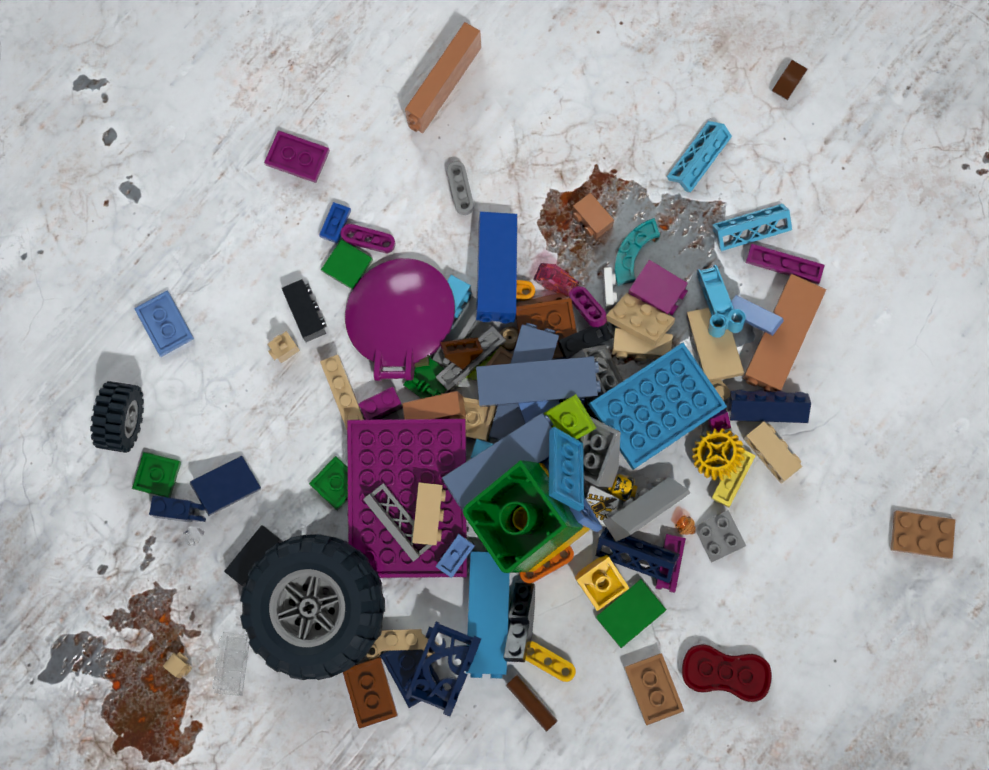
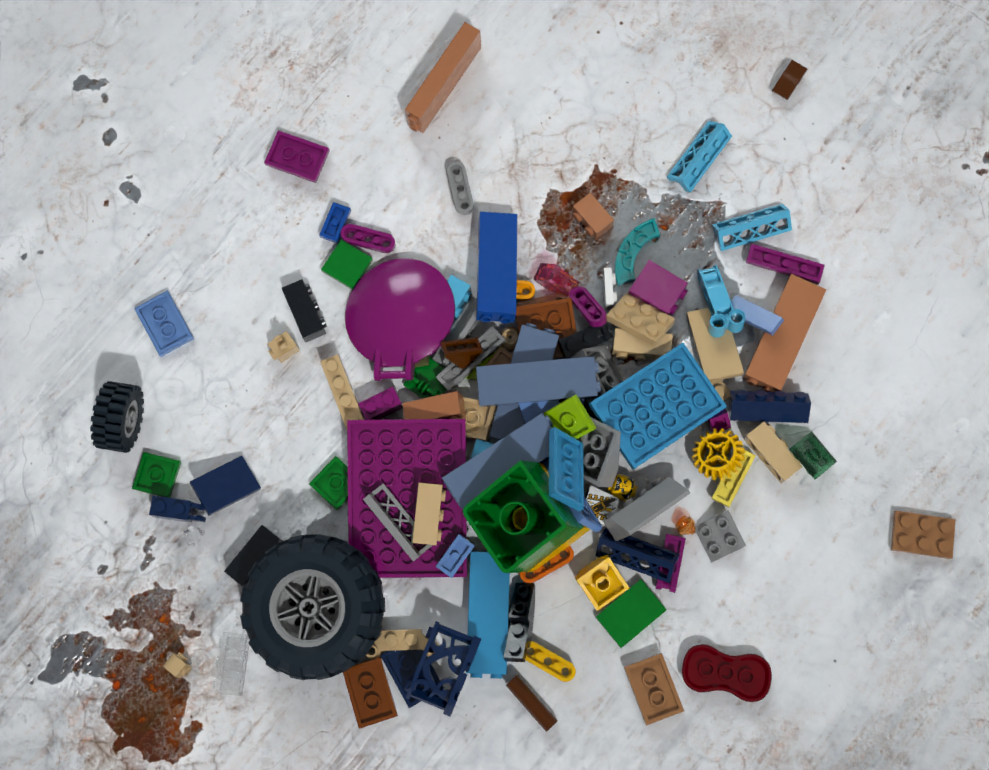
(813, 455): none -> clear green plate

